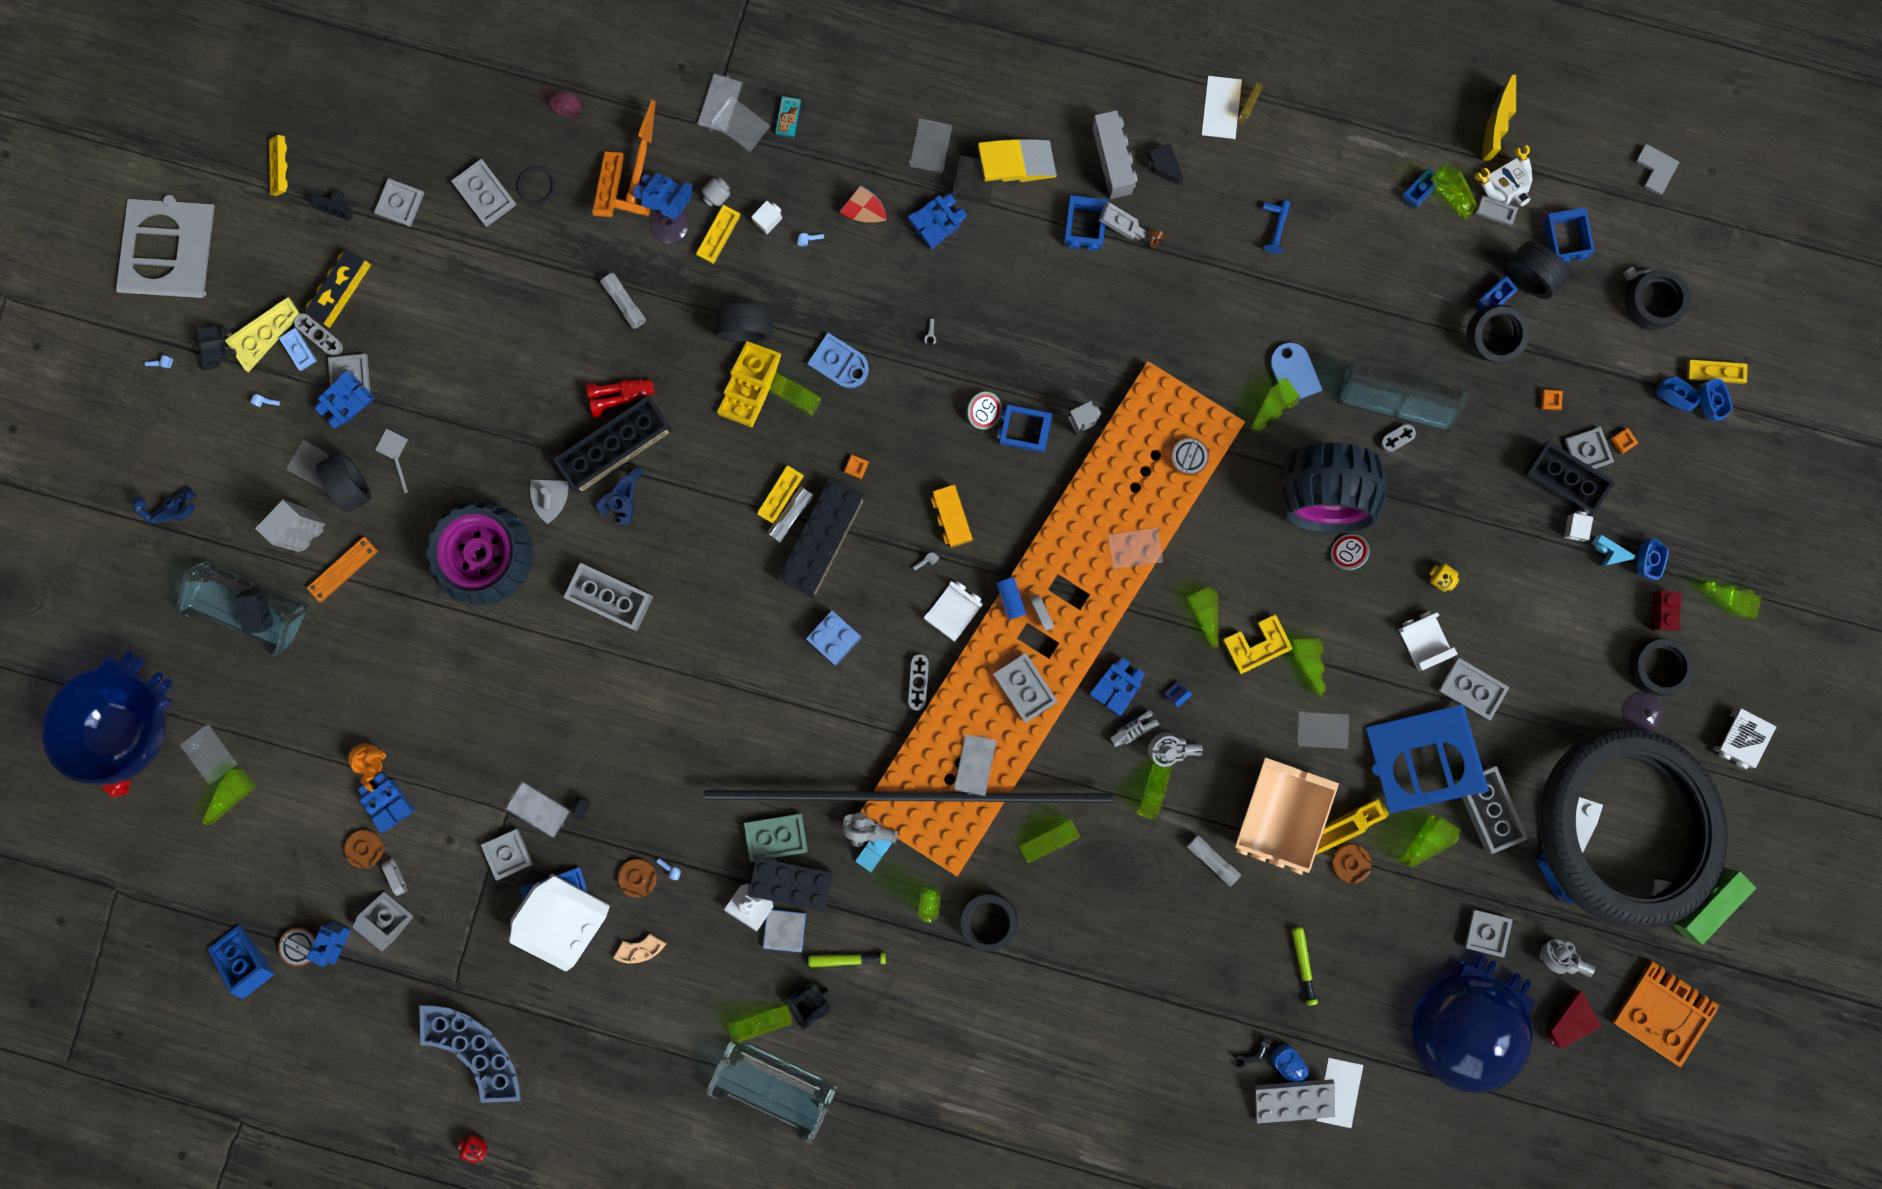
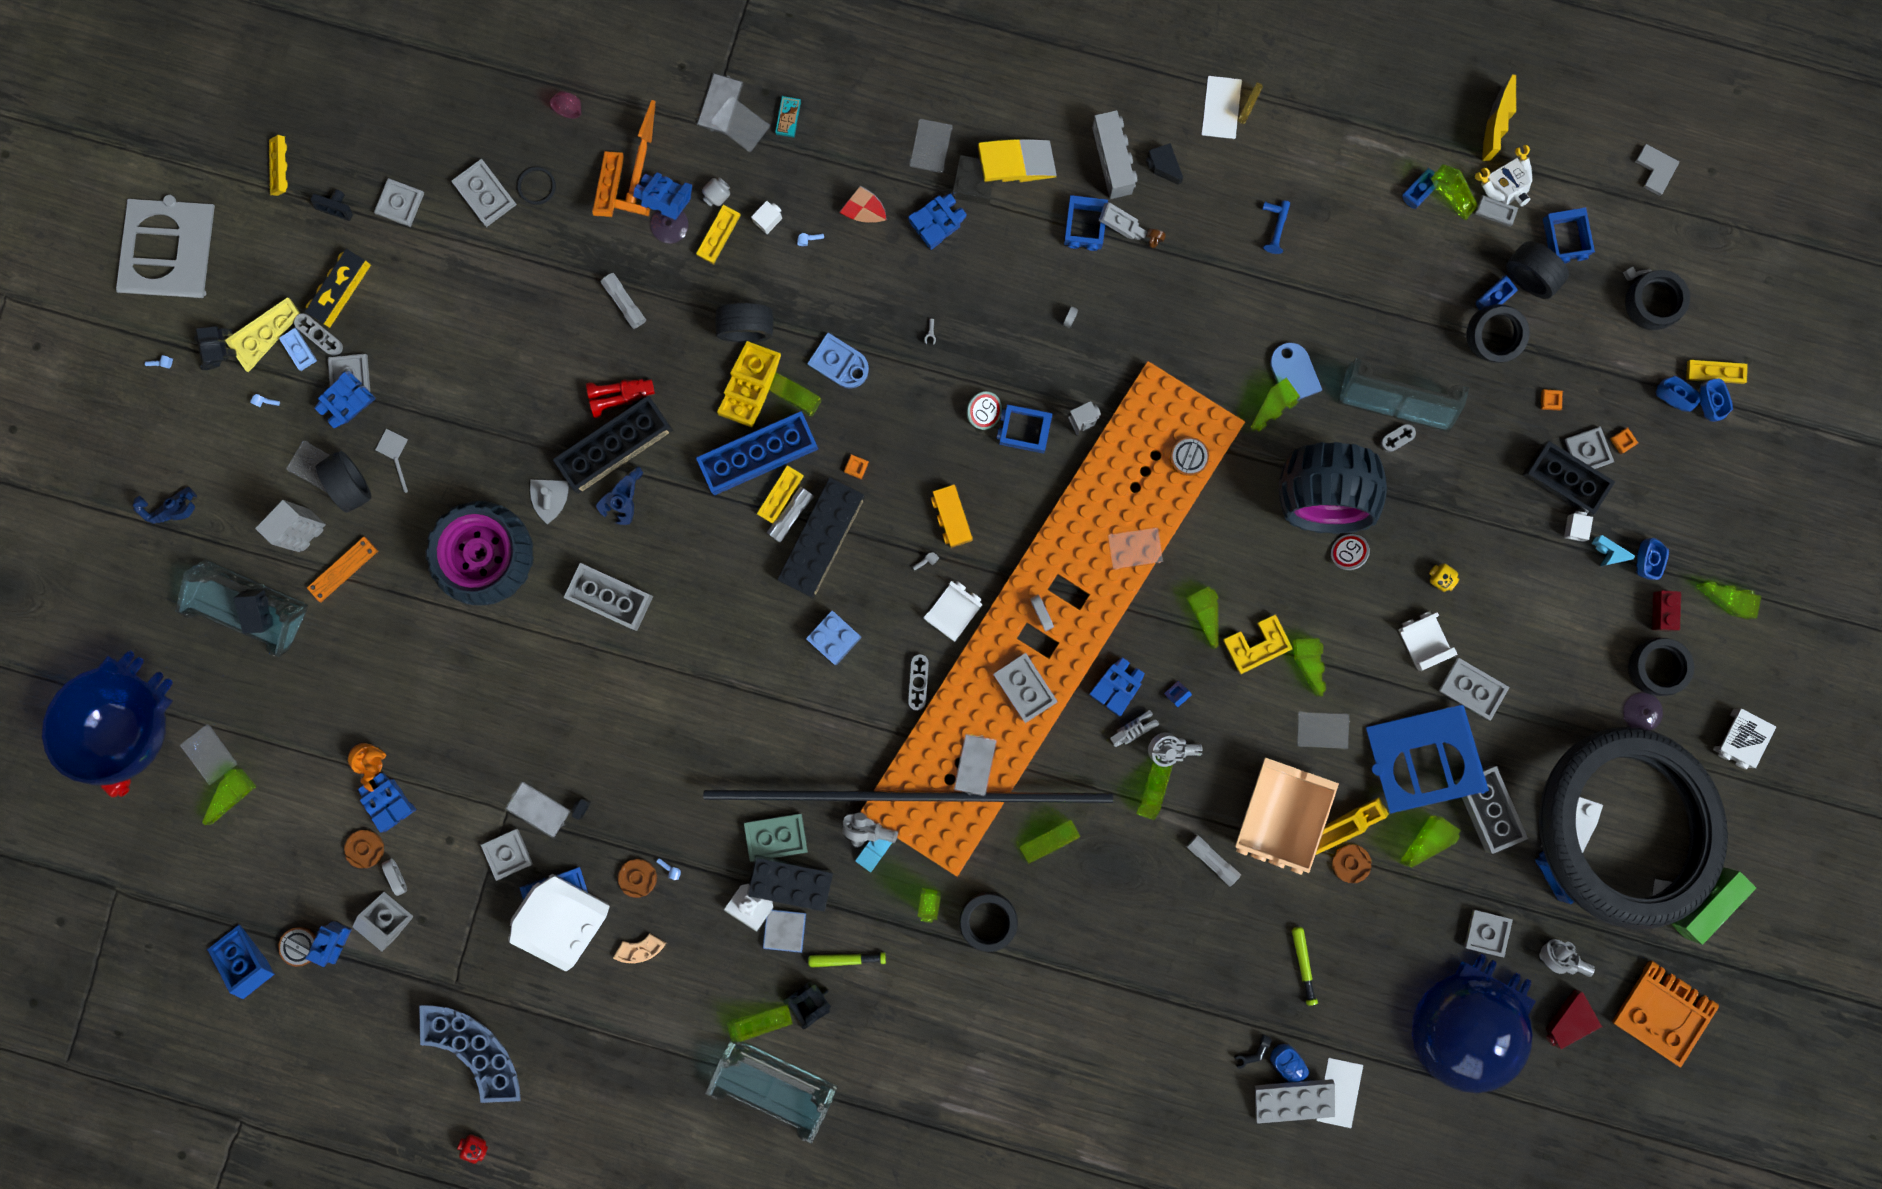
(757, 453): none -> blue brick
(1011, 598): blue brick -> none
(1070, 317): none -> light grey tile

